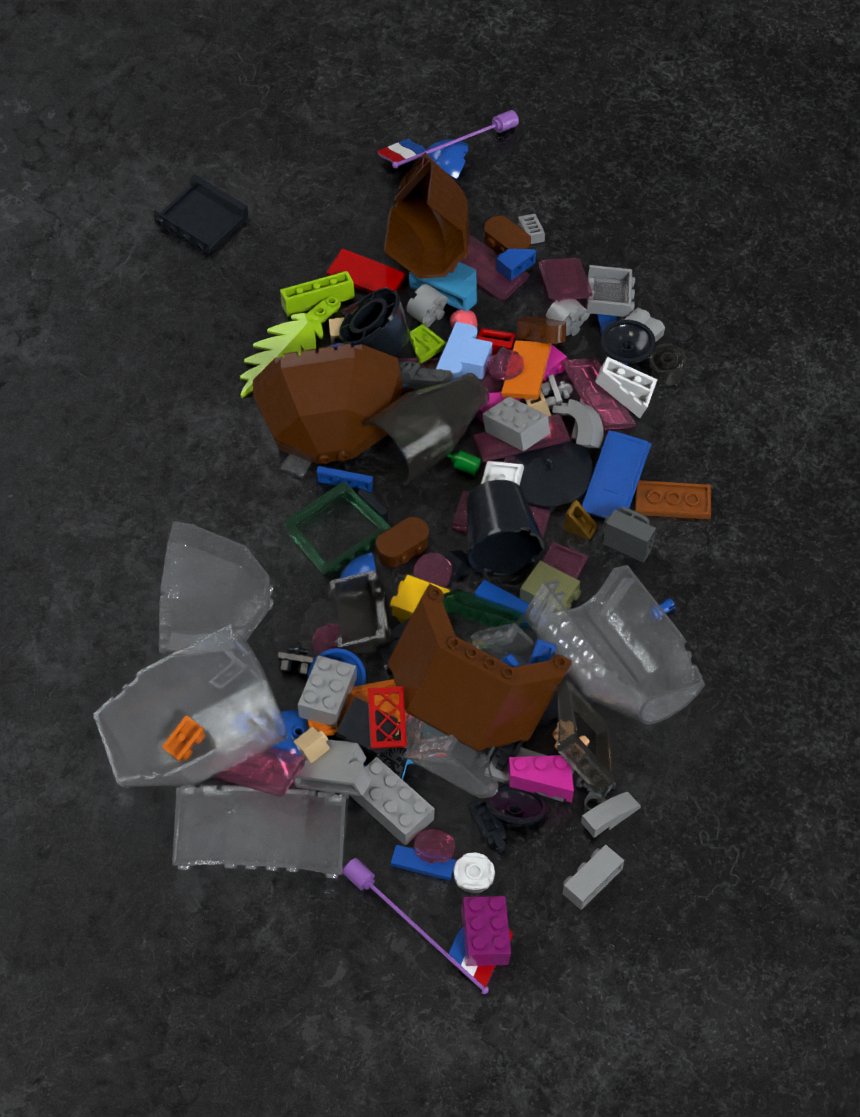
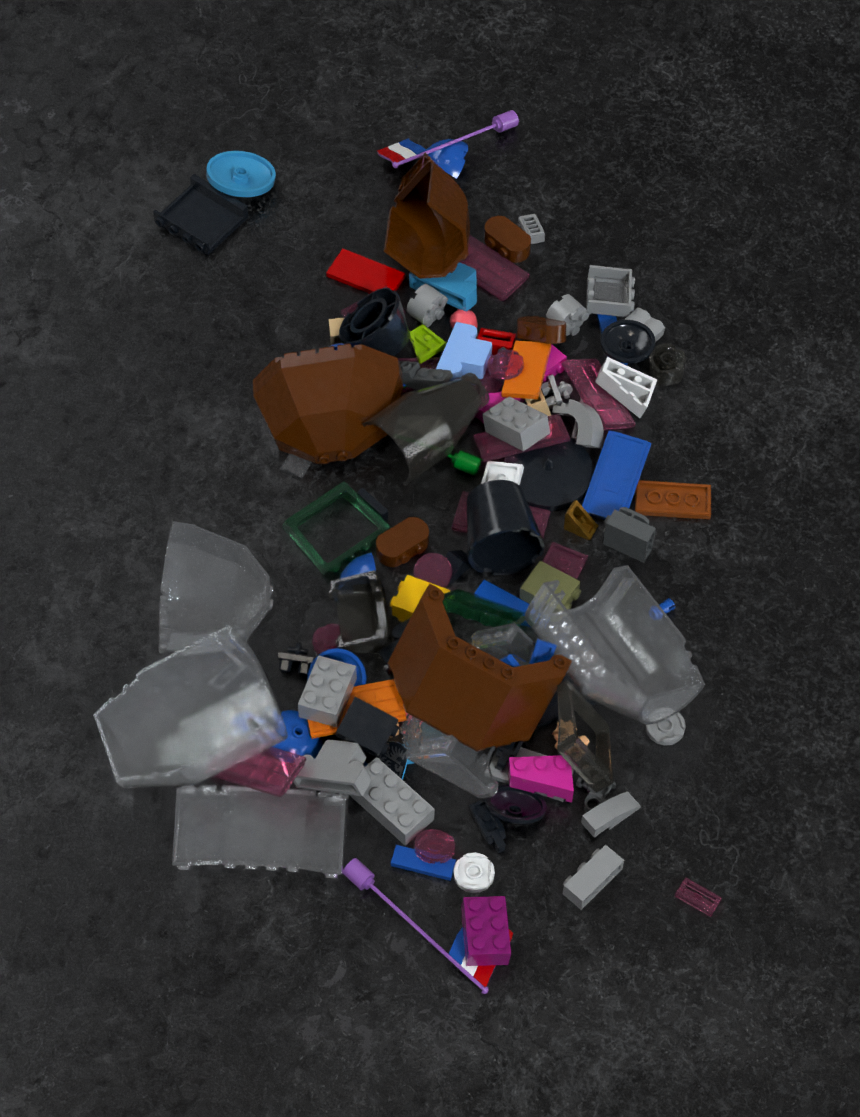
(184, 738): orange bracket -> none
(240, 173): none -> dark azure dish
(294, 337): lime plant -> none
(309, 294): lime brick -> none
(312, 744): tan brick -> none
(335, 477): blue tile -> none
(373, 708): red window -> none
(515, 262): blue slope -> none
(565, 279): clear pink piece -> none
(667, 731): none -> light grey tile
(682, 891): none -> clear pink tile

